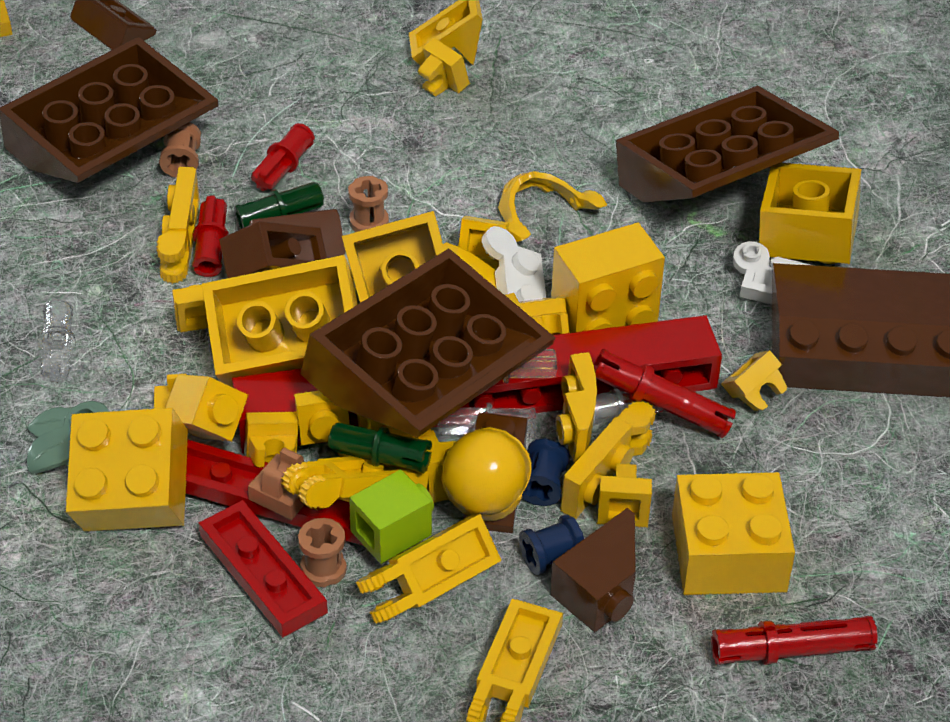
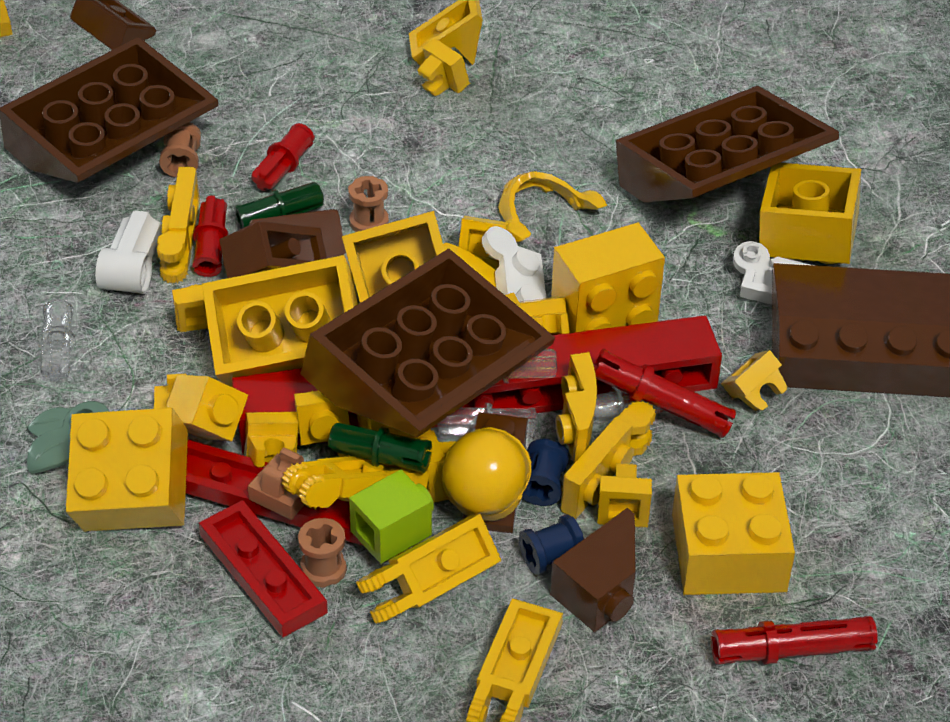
(129, 260): none -> white piece

